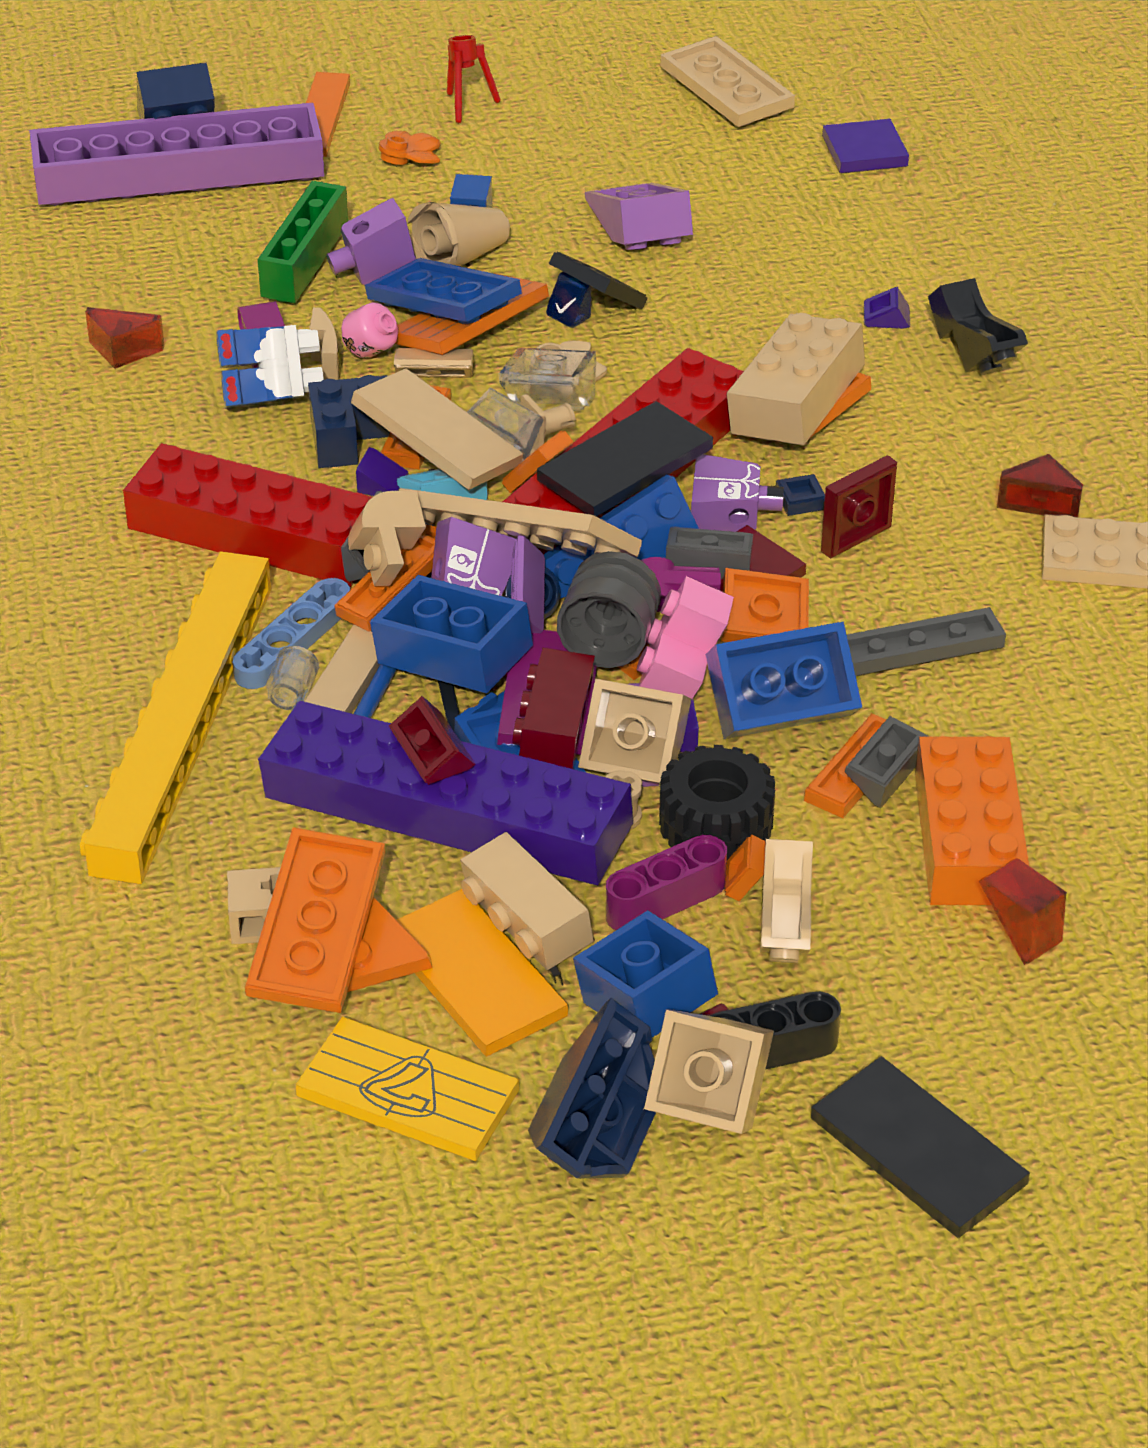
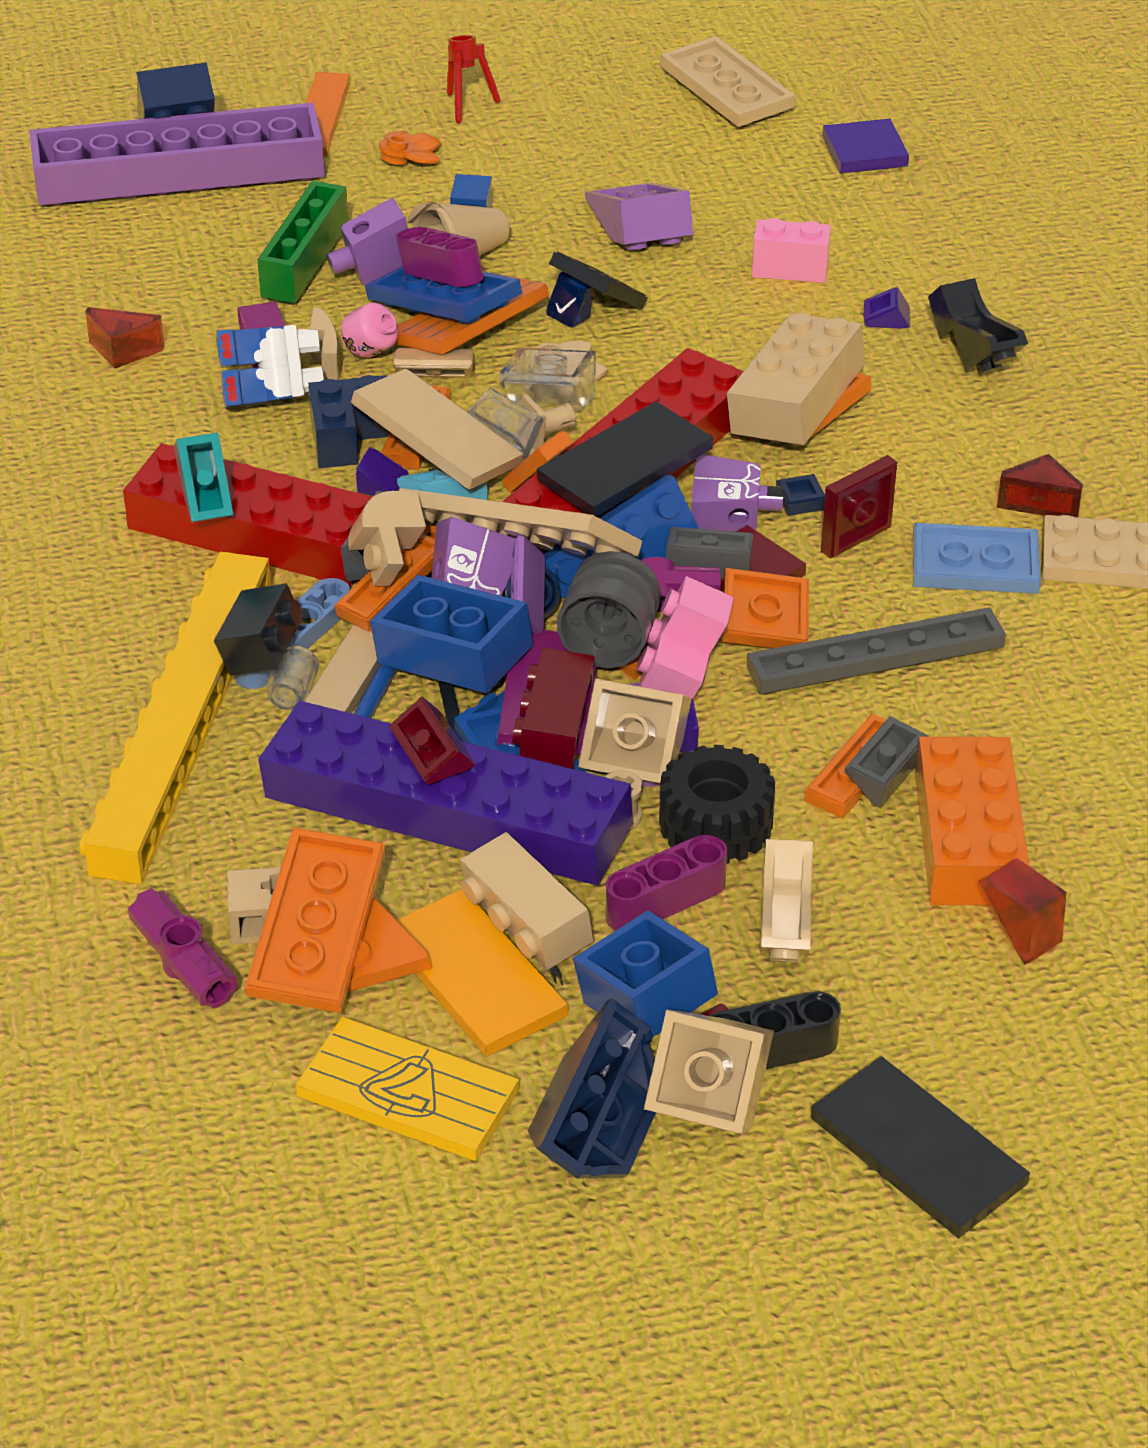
(182, 948): none -> magenta piece
(203, 477): none -> teal slope
(258, 629): none -> black brick
(440, 256): none -> magenta beam
(745, 867): orange tile -> none
(783, 680): blue brick -> none
(791, 250): none -> bright pink brick
(976, 558): none -> medium blue tile

